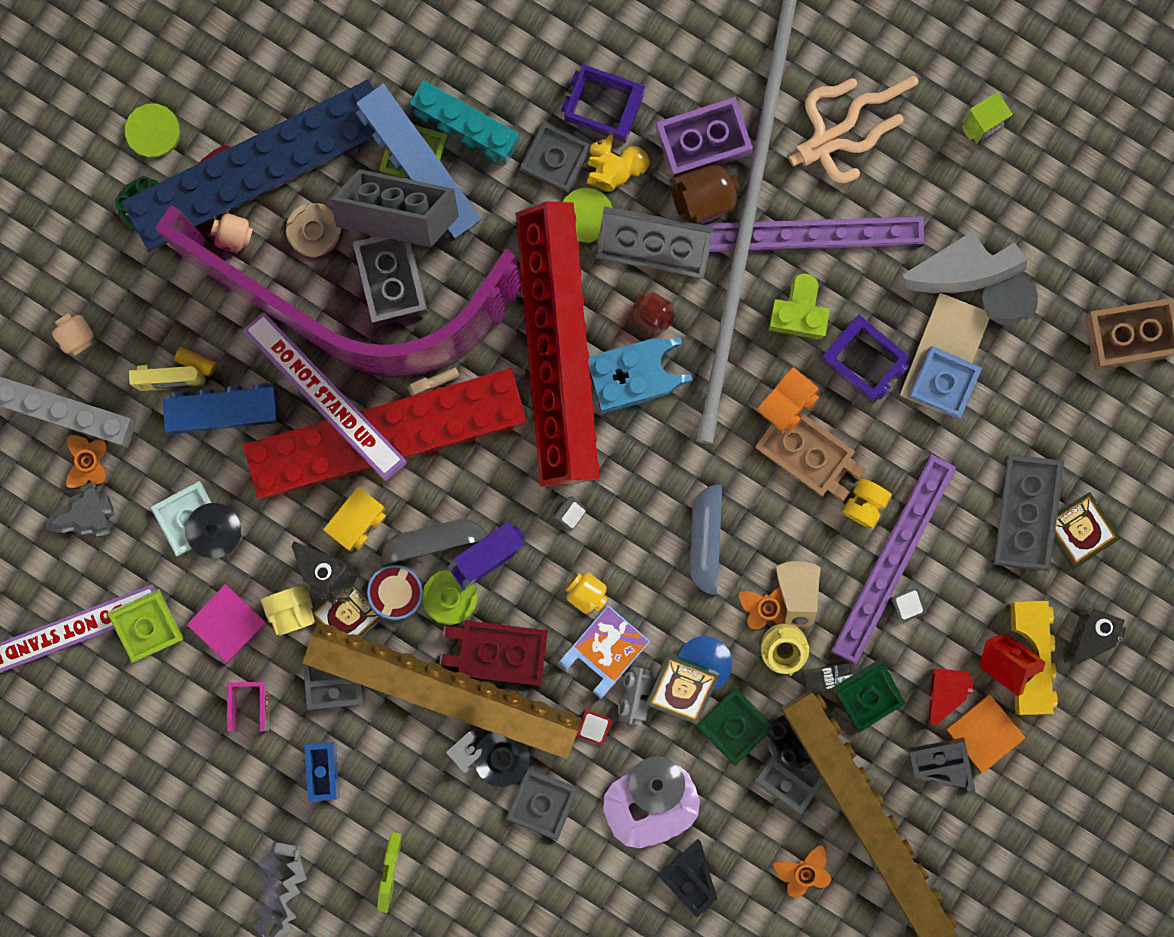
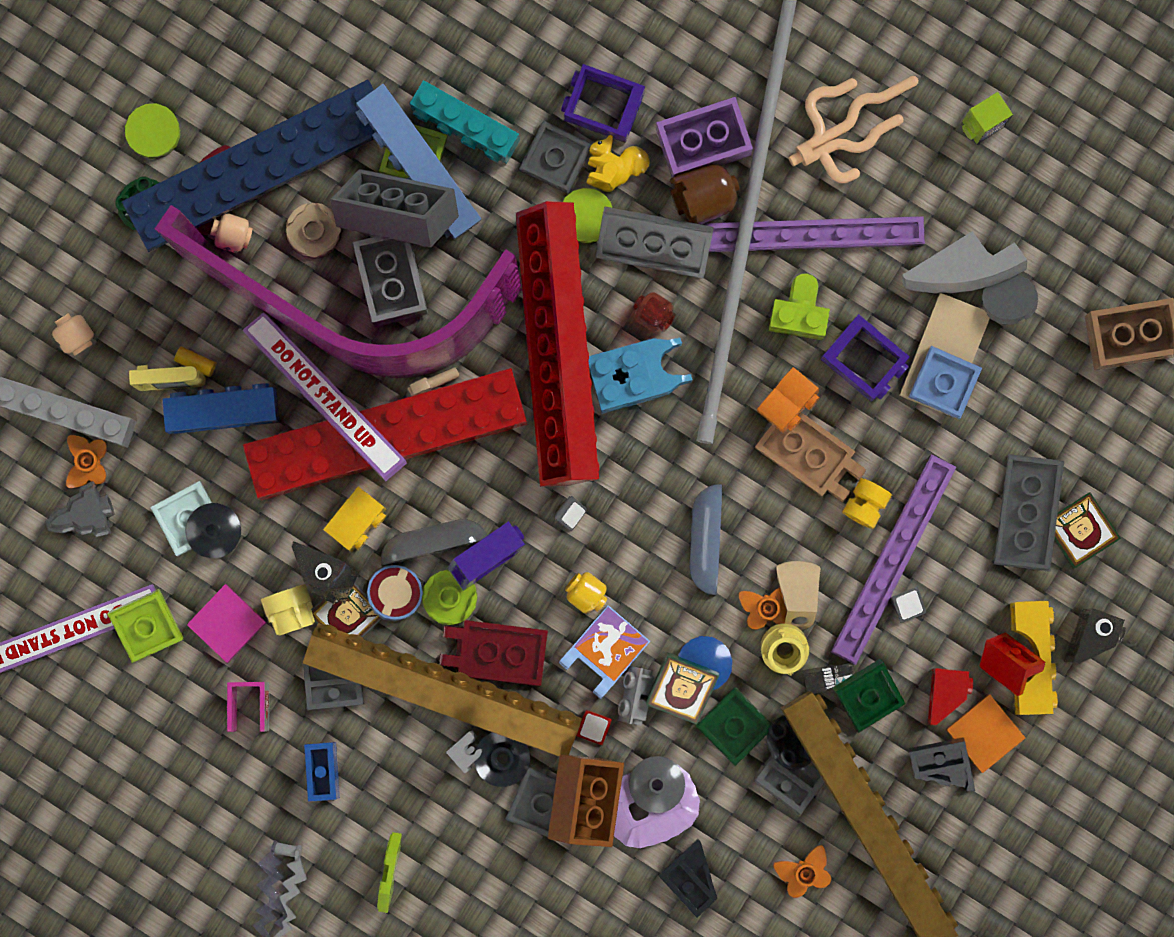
(585, 800): none -> dark orange brick

